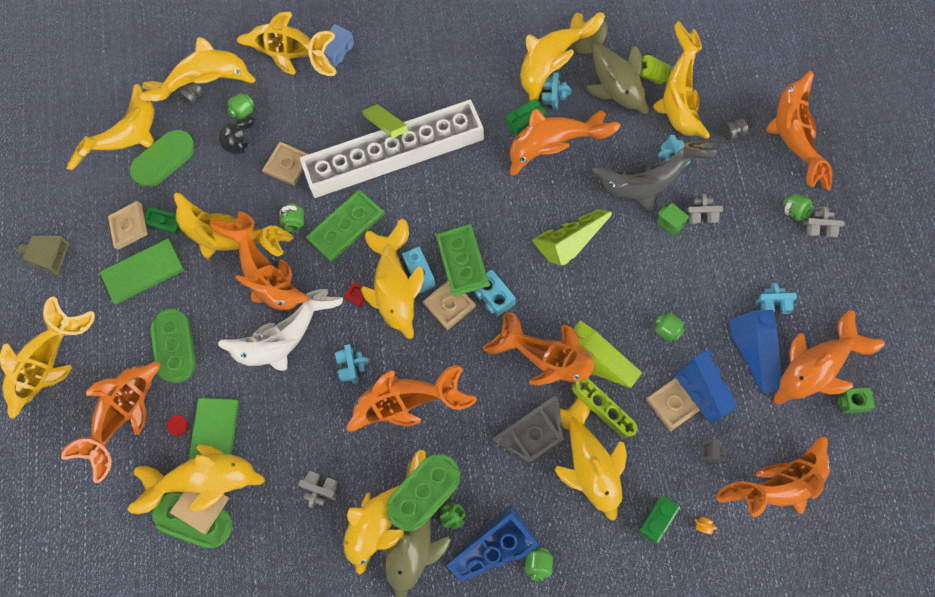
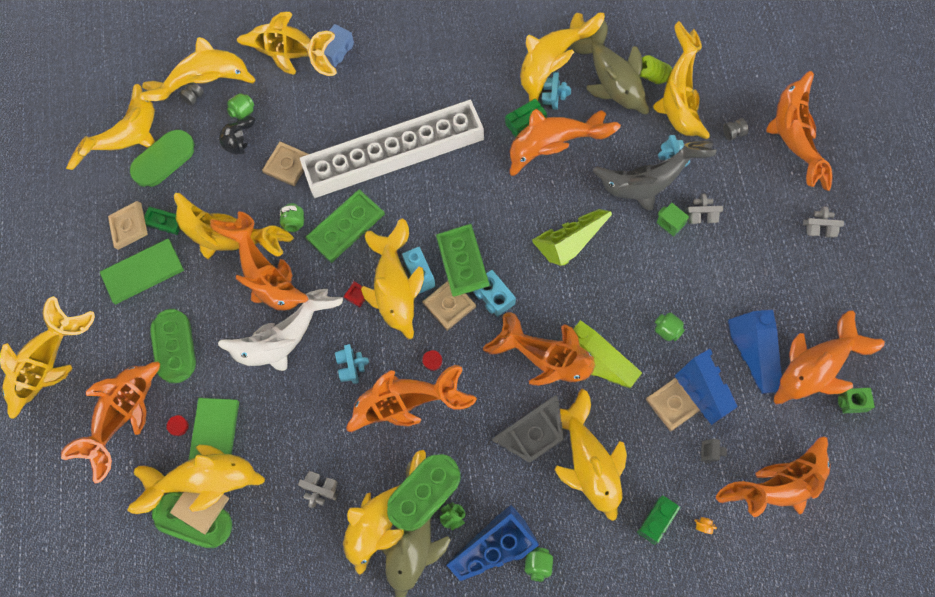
(45, 252): olive torso -> none
(385, 121): lime tile -> none
(432, 360): none -> red tile
(602, 410): lime beam -> none
(776, 296): medium azure hips -> none
(798, 207): bright green head -> none

